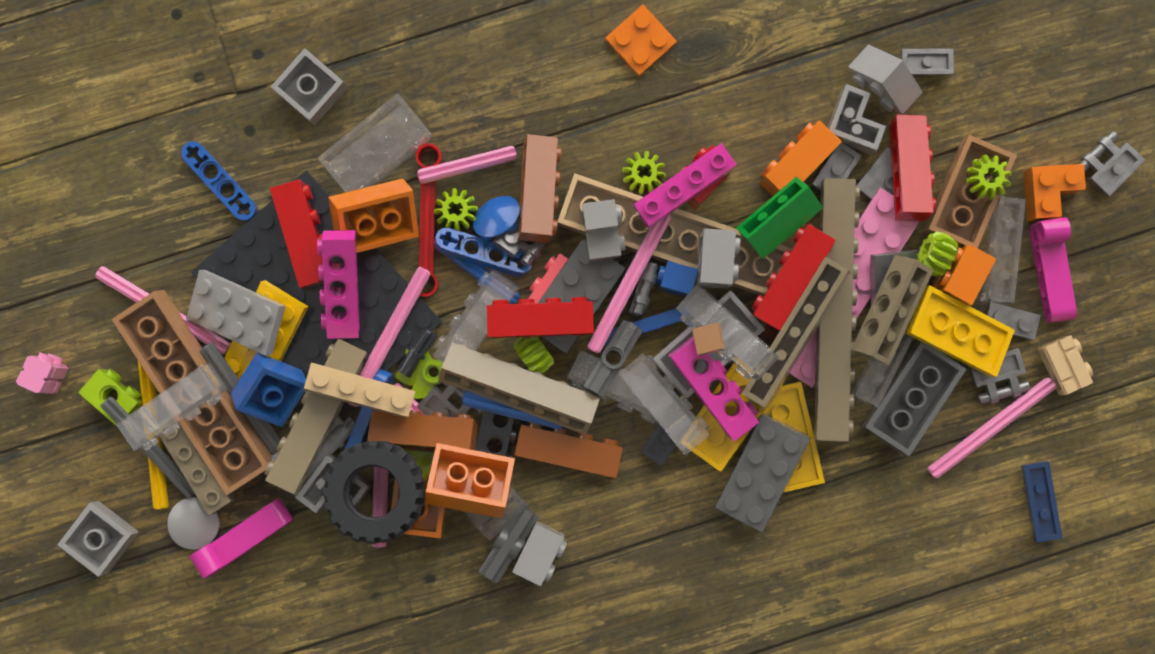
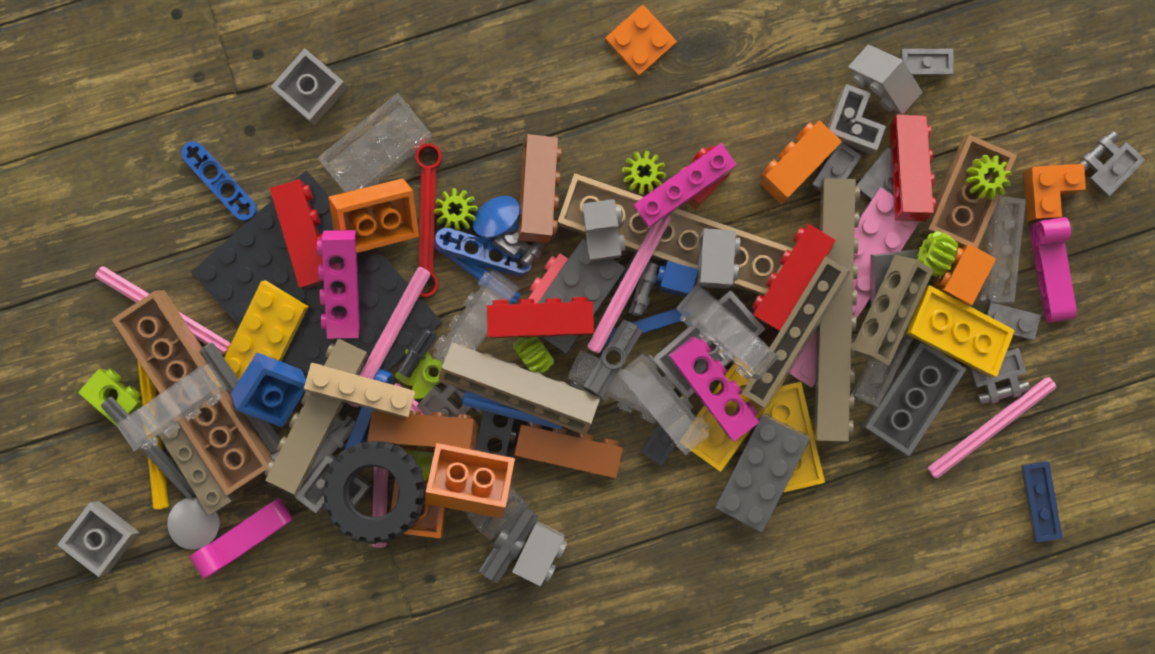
(42, 373): bright pink brick -> none
(235, 312): light grey plate -> none
(466, 164): bright pink axle -> none
(708, 339): medium nougat tile -> none
(779, 217): green brick -> none
(1066, 365): tan brick -> none

